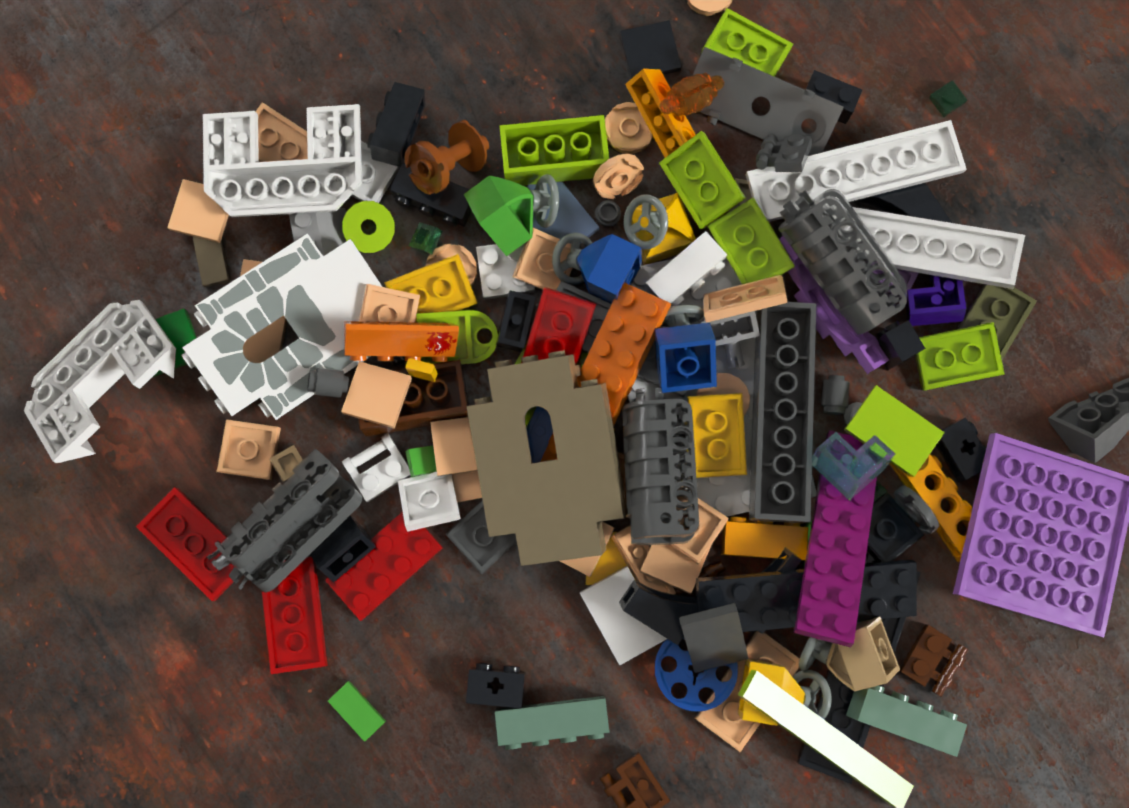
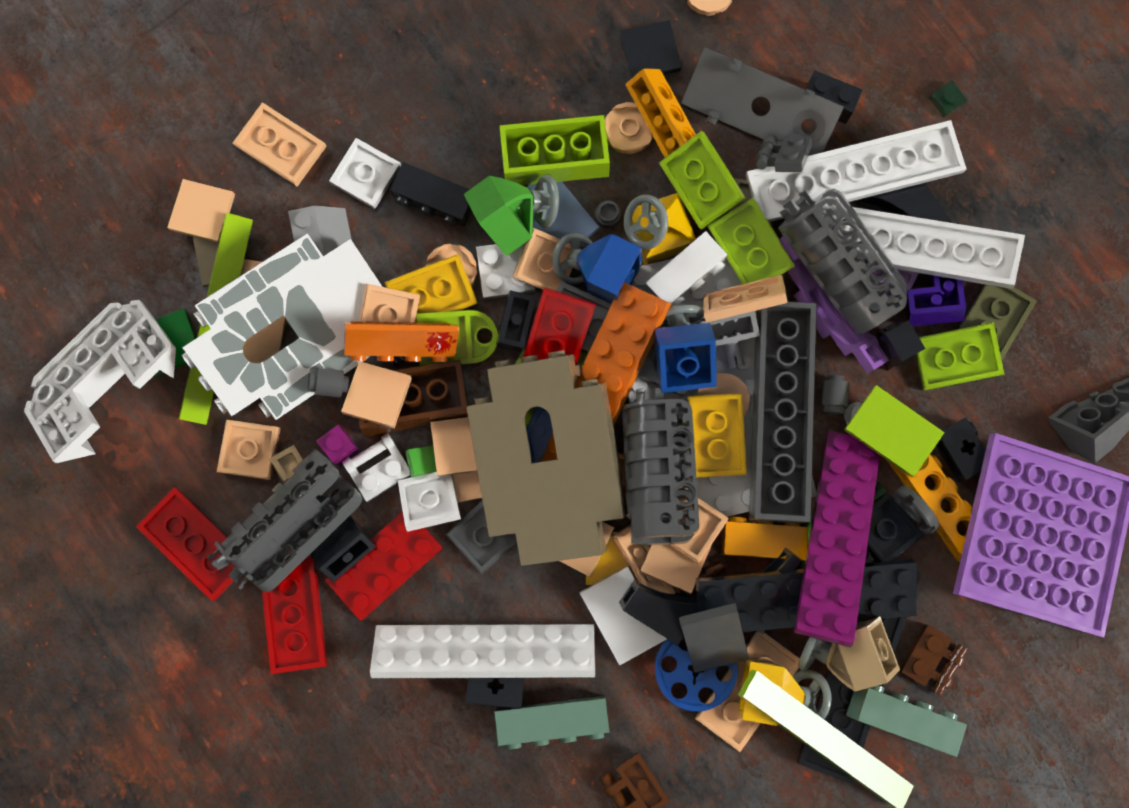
(226, 269): none -> lime tile
(308, 185): white slope -> none
(337, 445): none -> magenta brick
(356, 711): bright green tile -> none
(384, 226): lime tile -> none
(396, 124): black brick -> none
(421, 370): yellow tile -> none
(425, 238): clear green plate -> none
(432, 164): dark orange piece -> none
(483, 651): none -> white plate
(618, 176): light nougat tile -> none
(691, 94): clear orange piece -> none
(749, 42): lime tile -> none
(849, 468): clear light blue brick -> none

